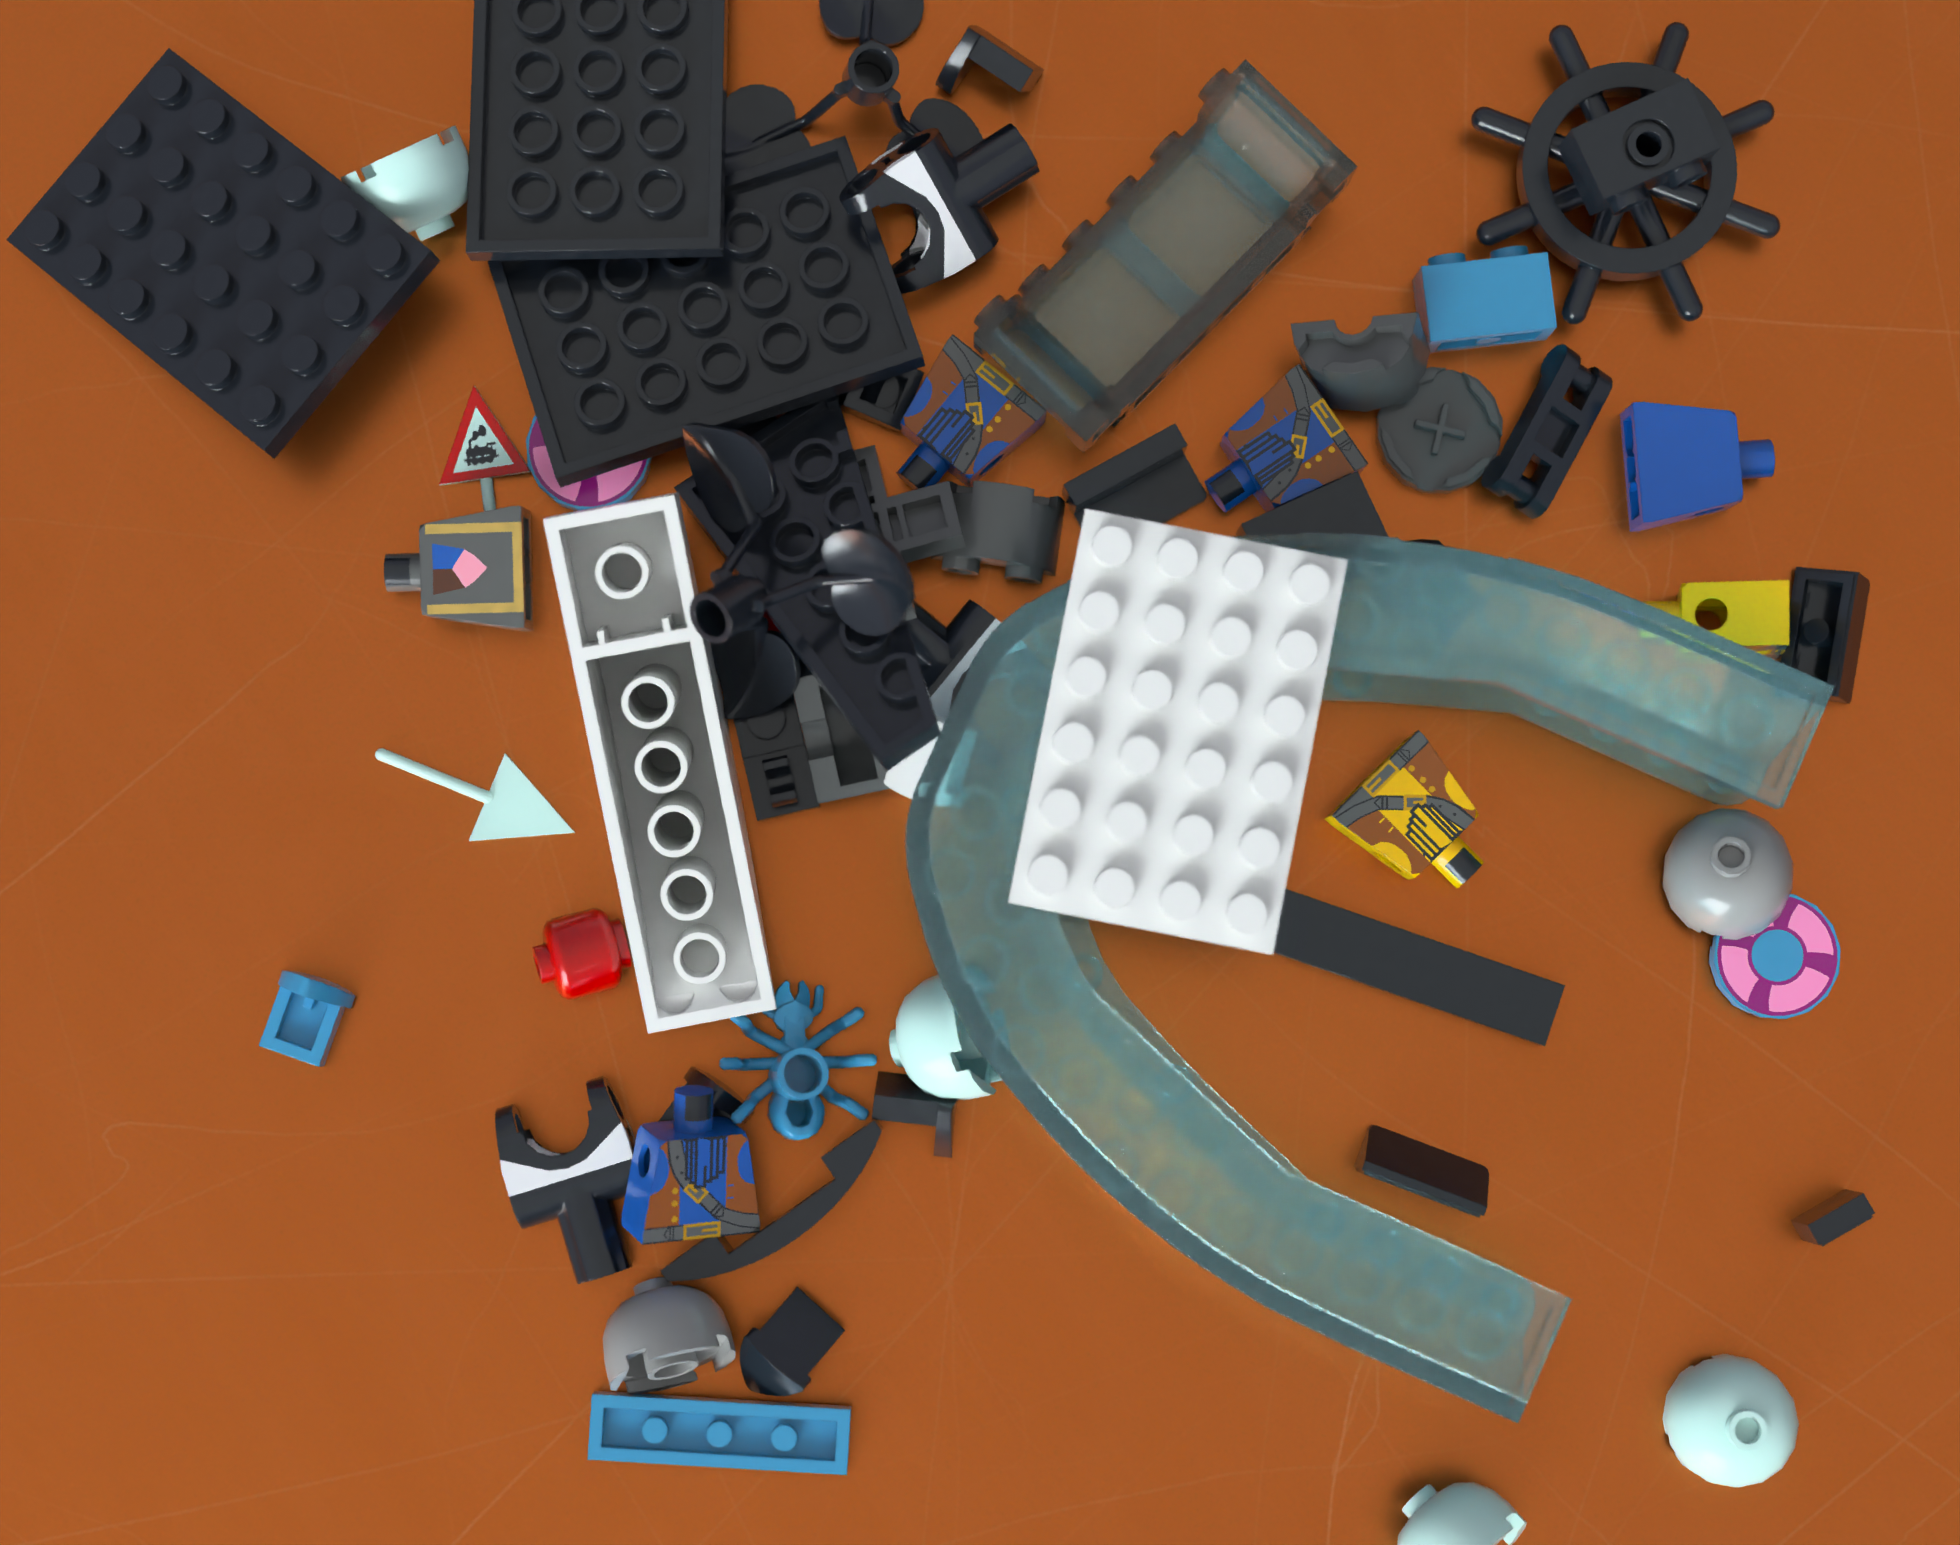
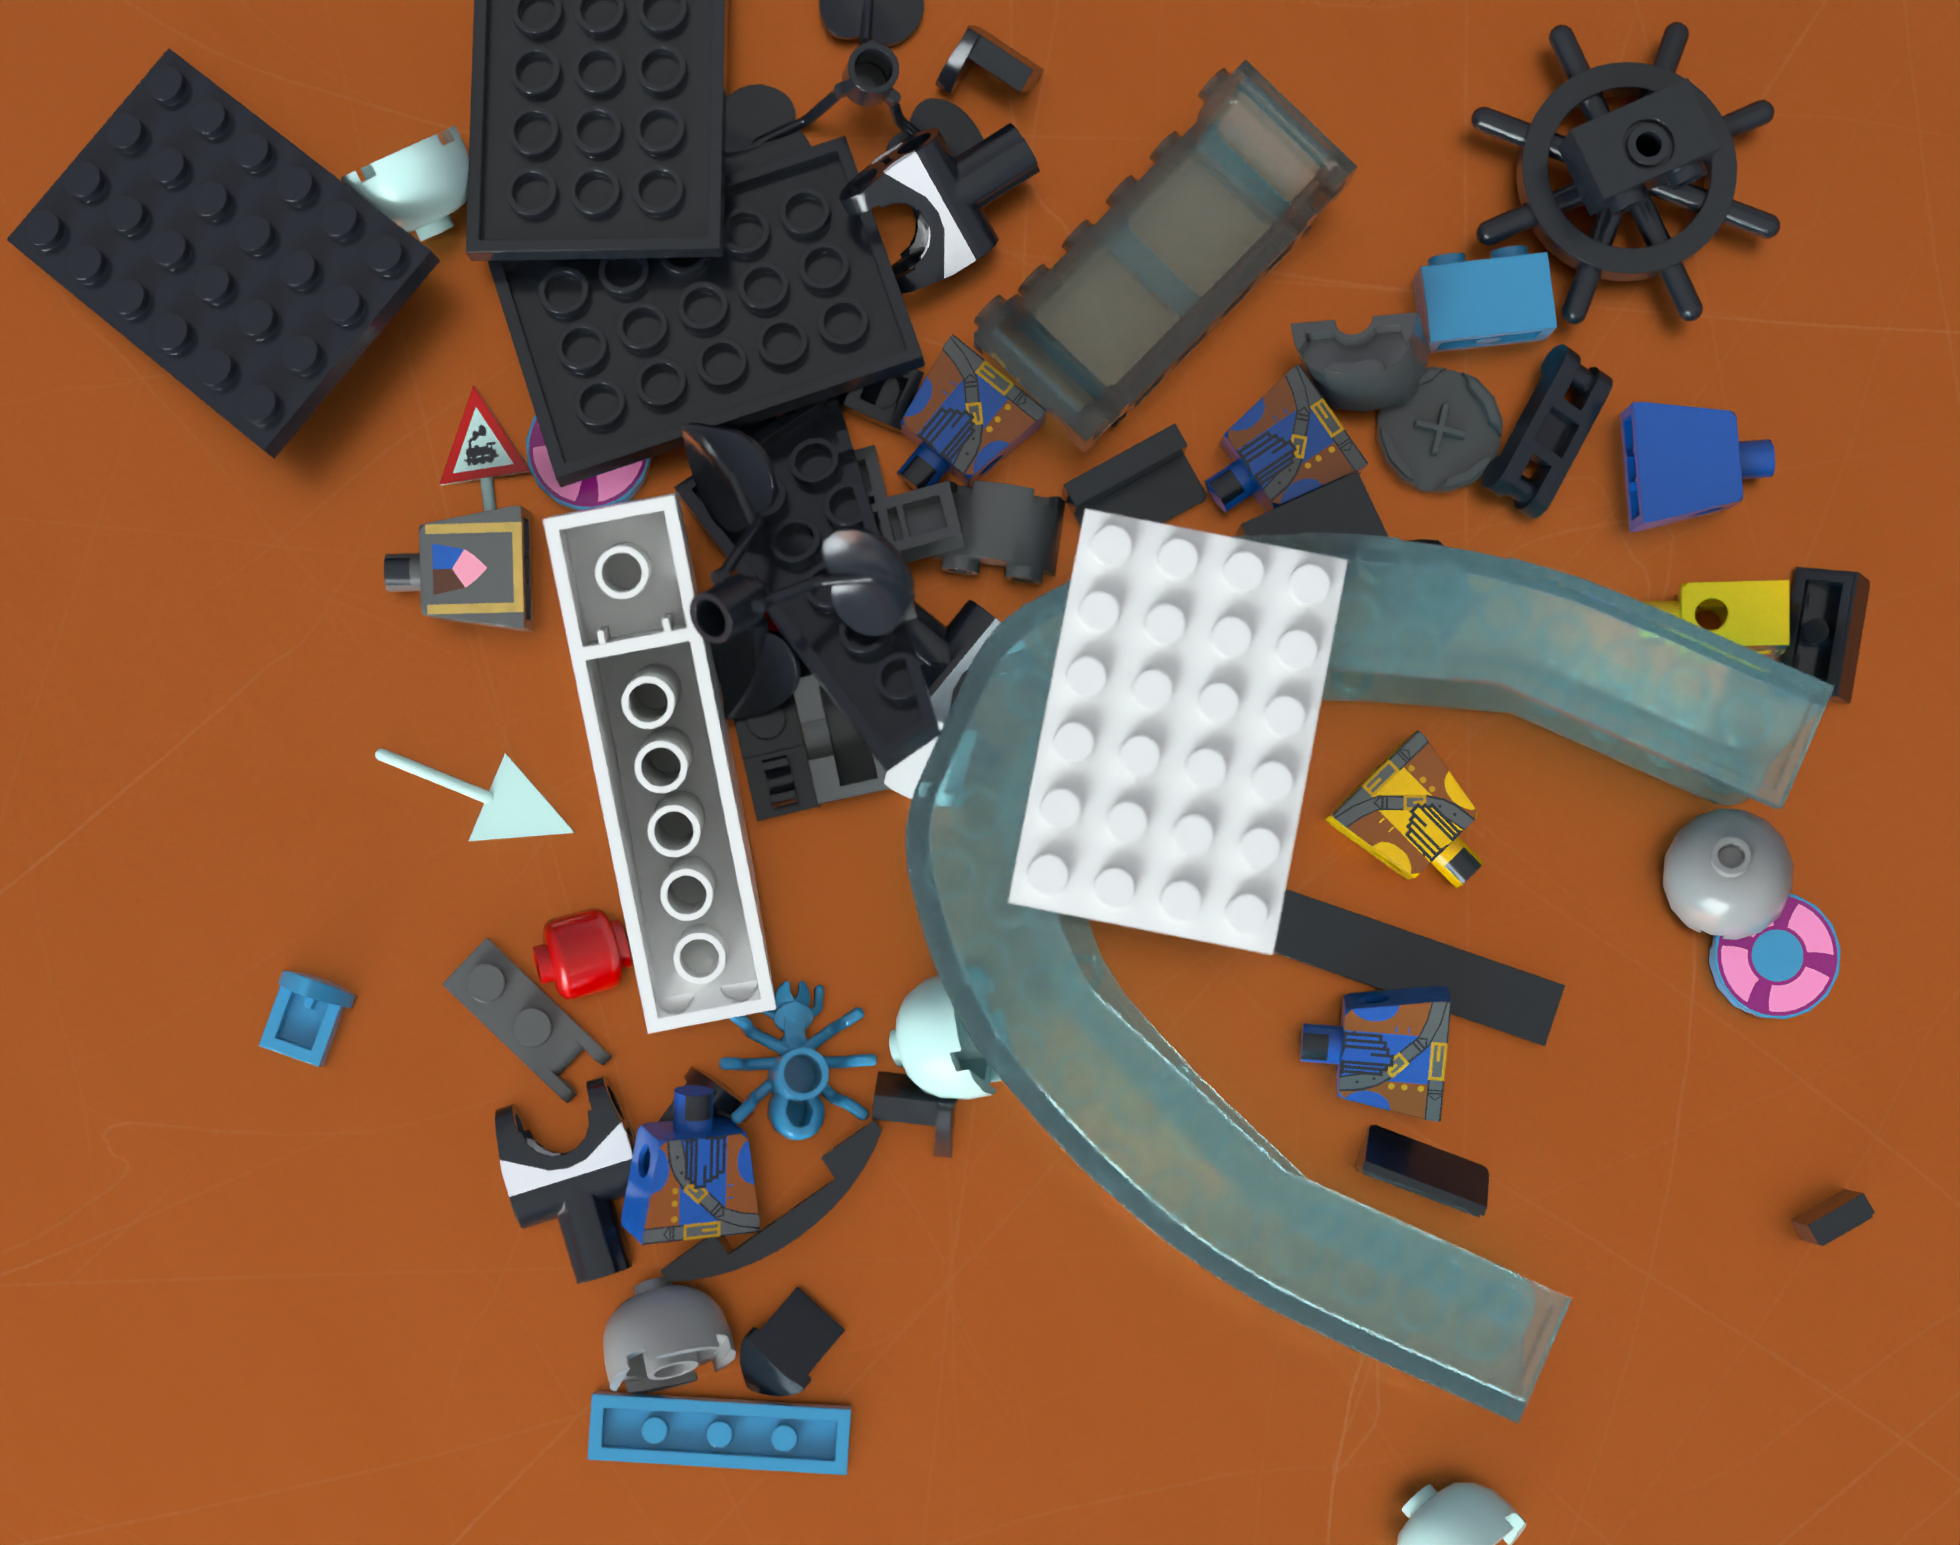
(523, 1015): none -> dark grey hinge
(1387, 1049): none -> torso
(1730, 1421): light aqua cylinder -> none

